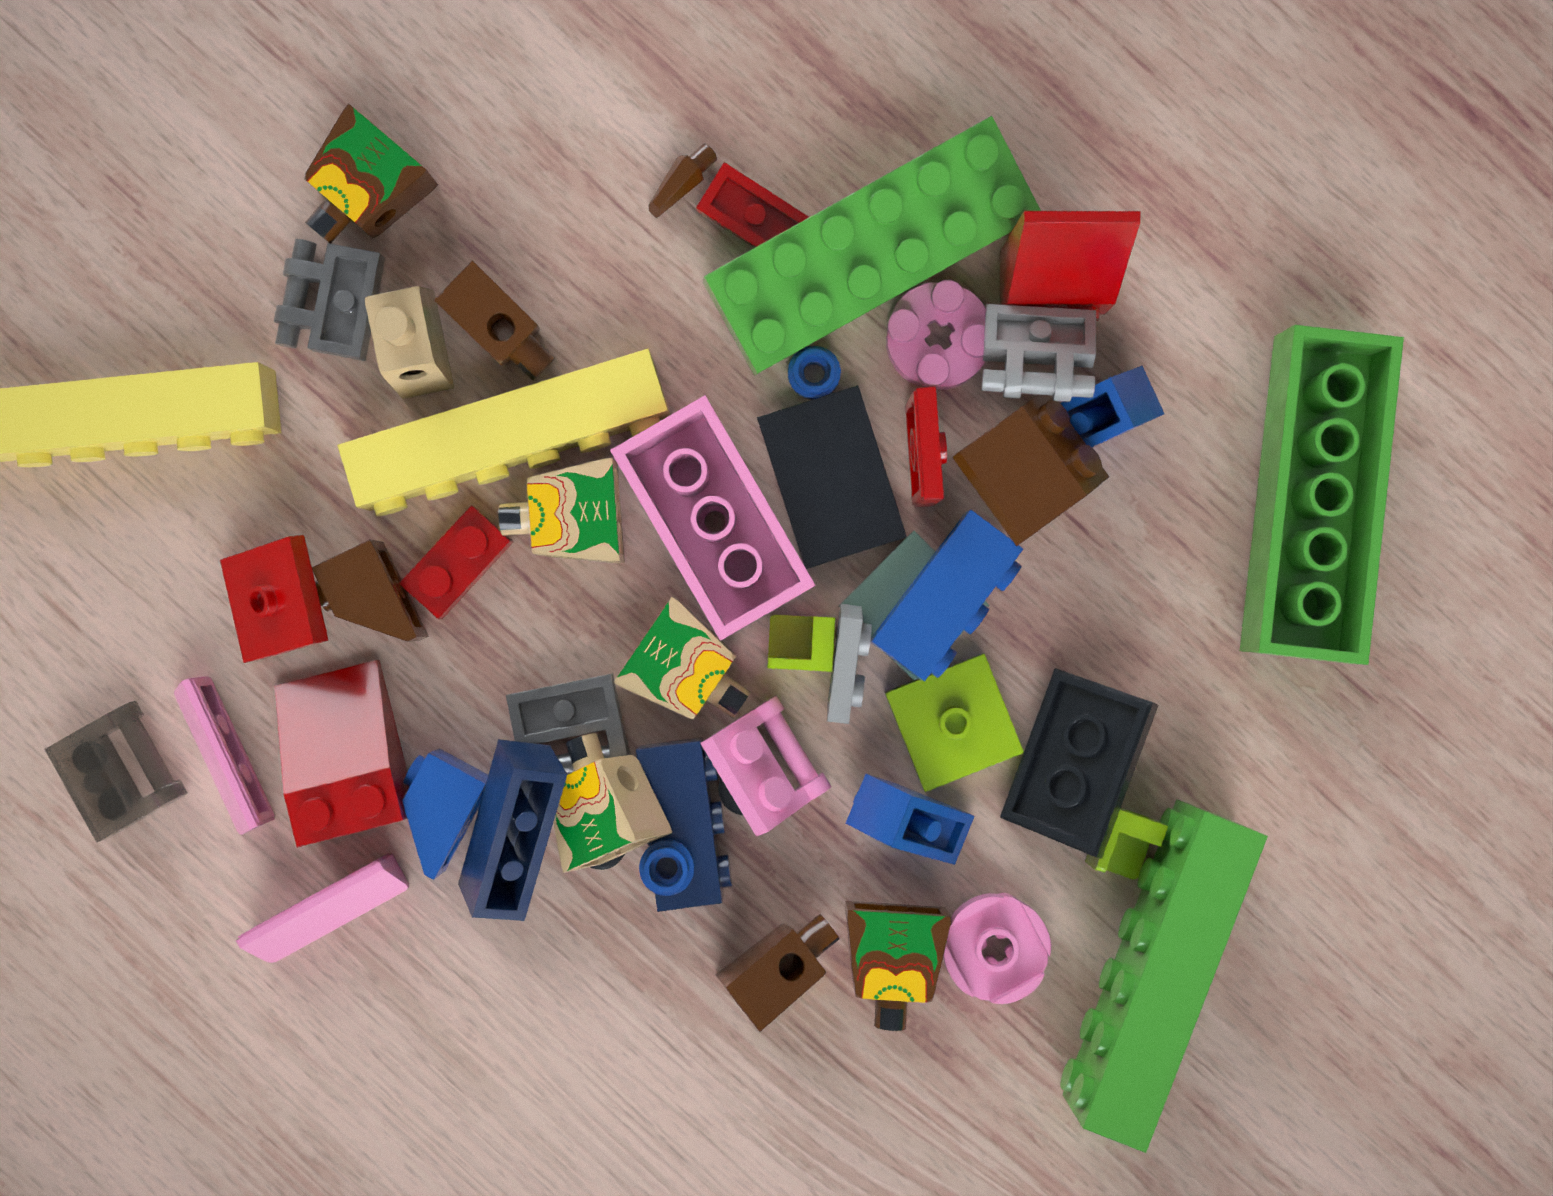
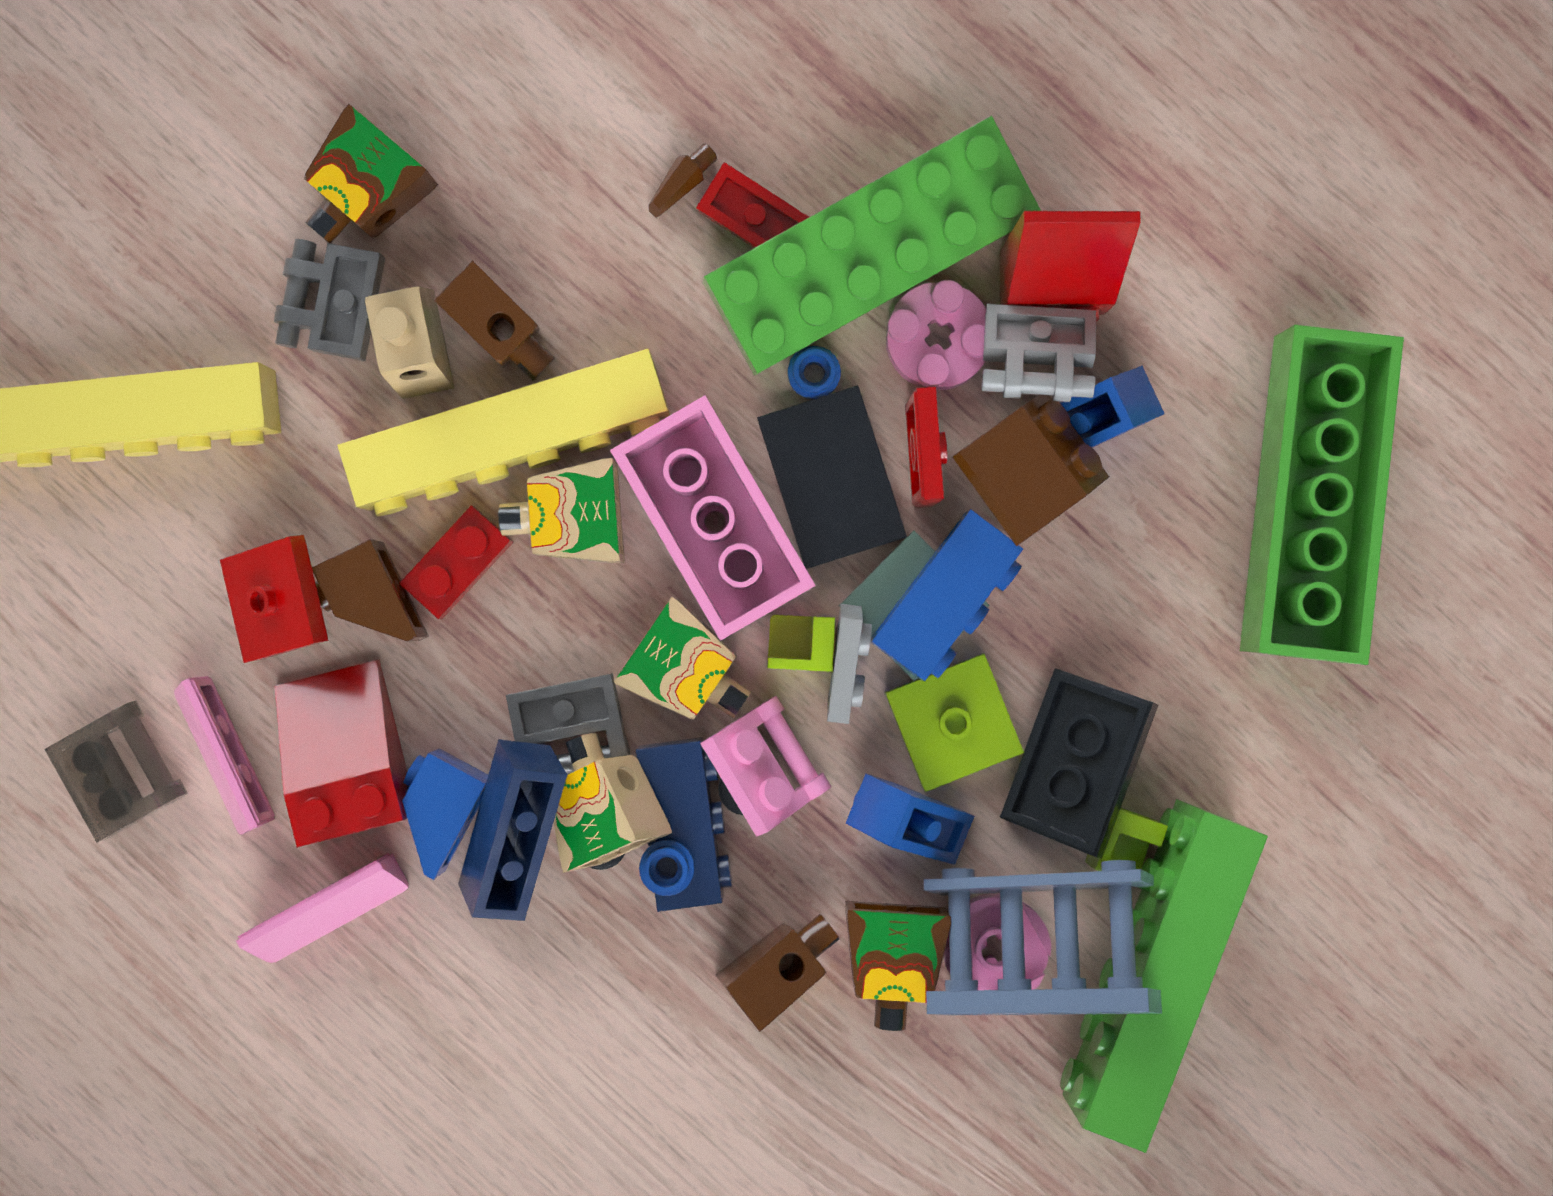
(1068, 991): none -> sand blue fence

